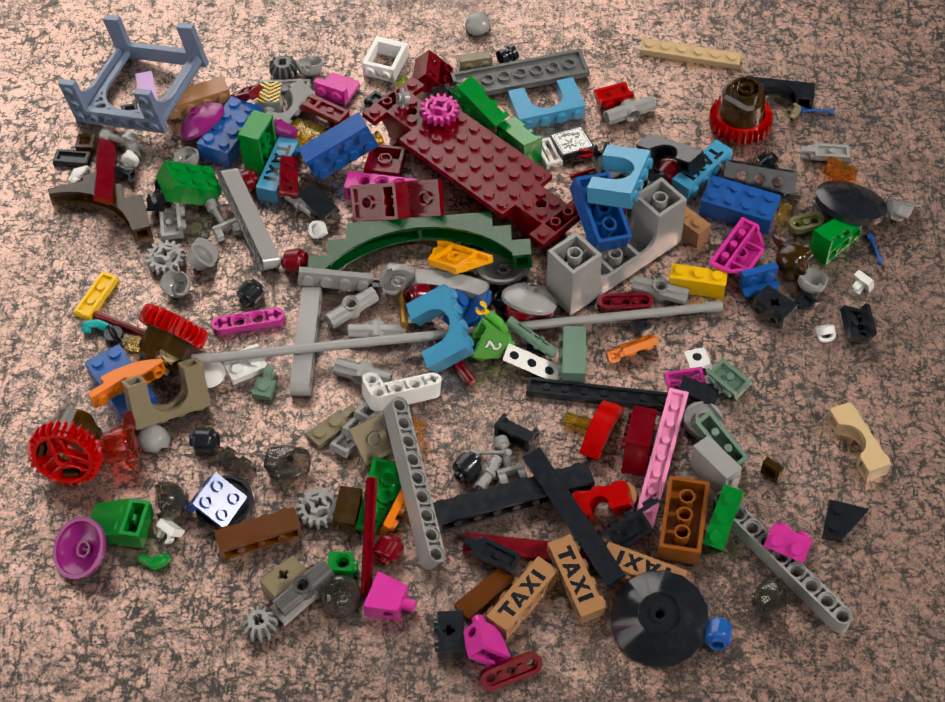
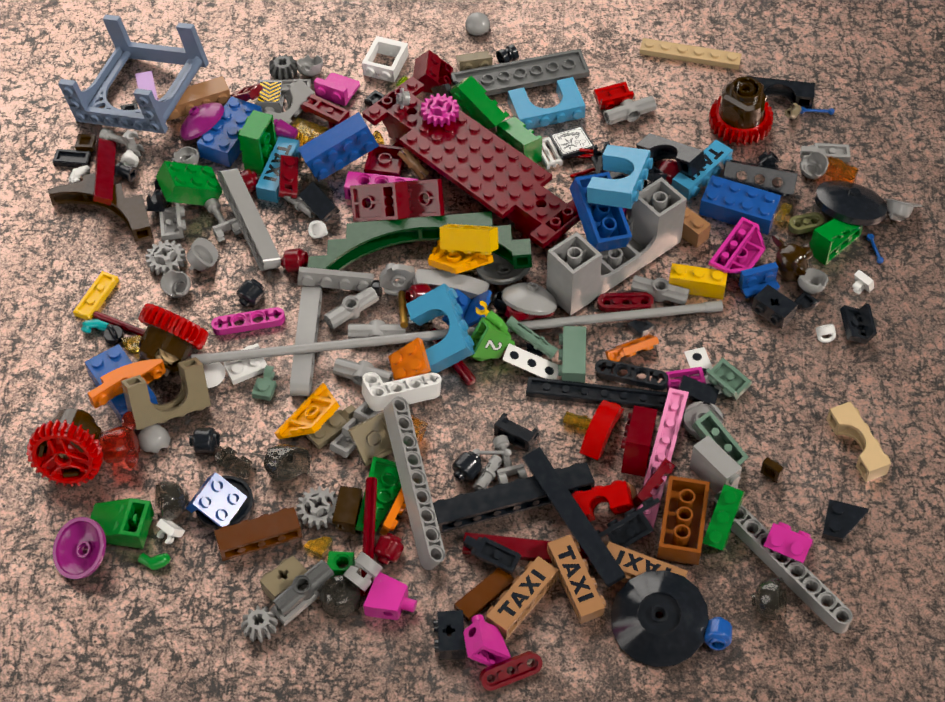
(310, 414): none -> light orange wing
(318, 546): none -> clear yellow tile
(368, 565): none -> light grey wheel
(409, 360): none -> orange plate
(413, 163): none -> medium nougat pin
(469, 238): none -> yellow brick
(630, 377): none -> black beam
(654, 481): none -> dark red hinge
(814, 165): none -> light grey hair

